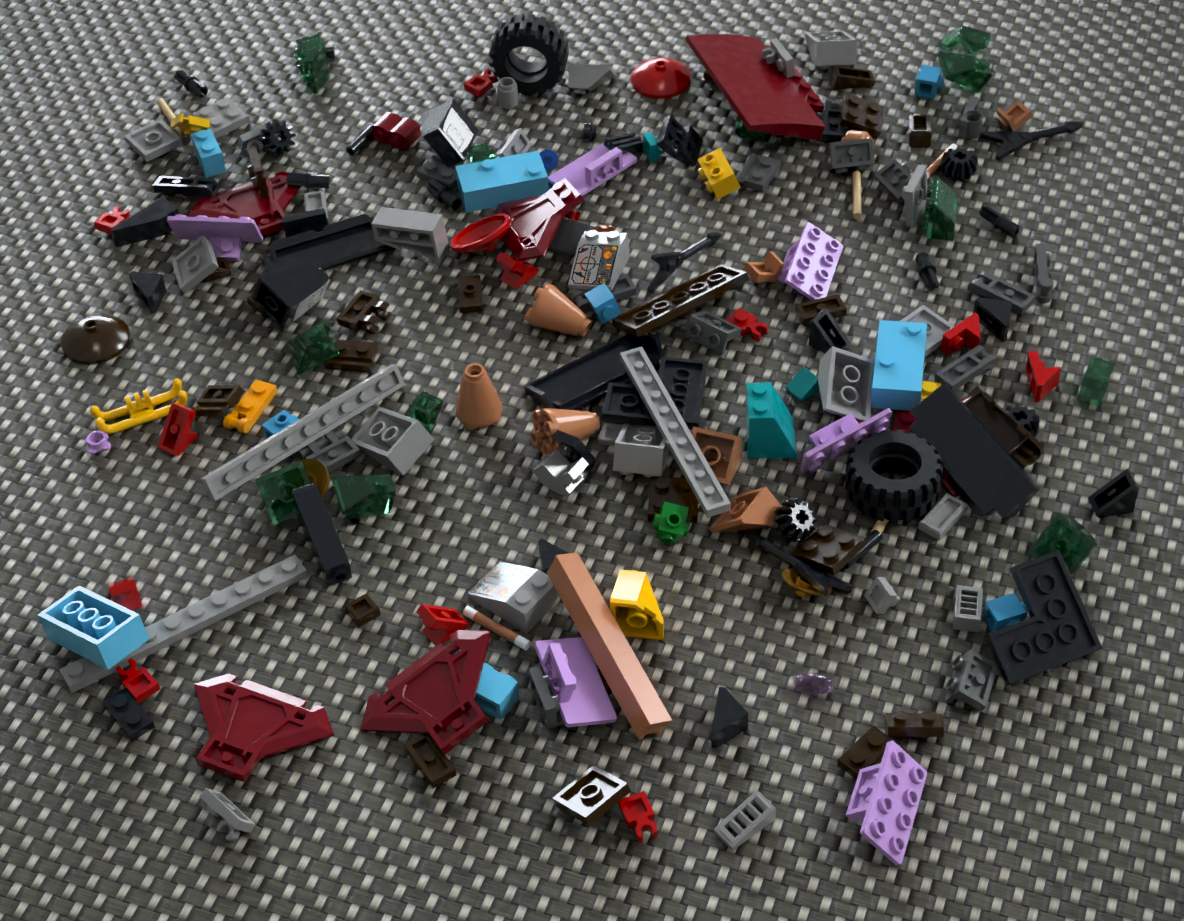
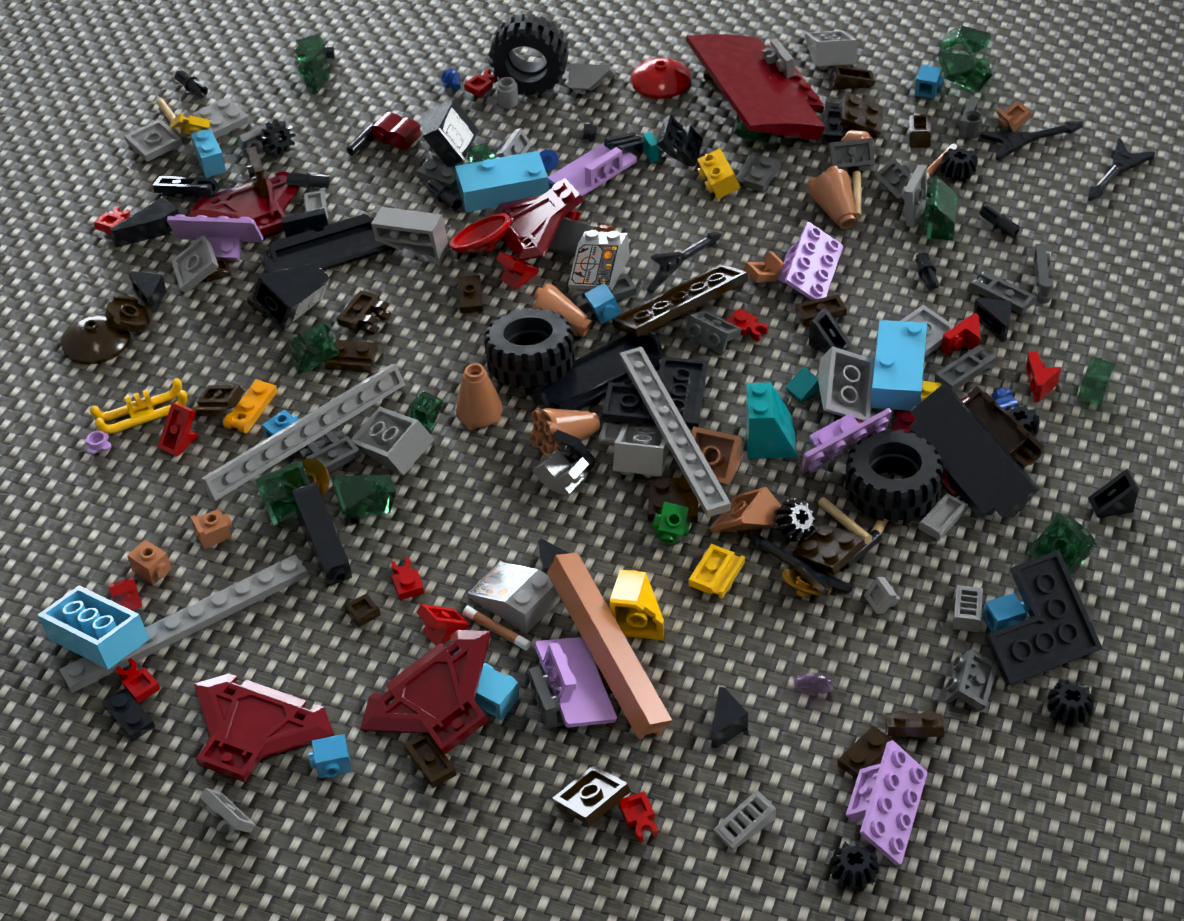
(137, 319): none -> dark brown plate
(149, 562): none -> nougat brick
(212, 528): none -> nougat brick
(330, 756): none -> dark azure brick
(406, 580): none -> red plate
(451, 79): none -> blue plate
(529, 347): none -> black tyre
(716, 571): none -> yellow plate
(834, 196): none -> nougat cone
(844, 519): none -> tan bar
(854, 866): none -> black gear
(1004, 398): none -> blue plate
(1070, 703): none -> black gear
(1121, 162): none -> black piece

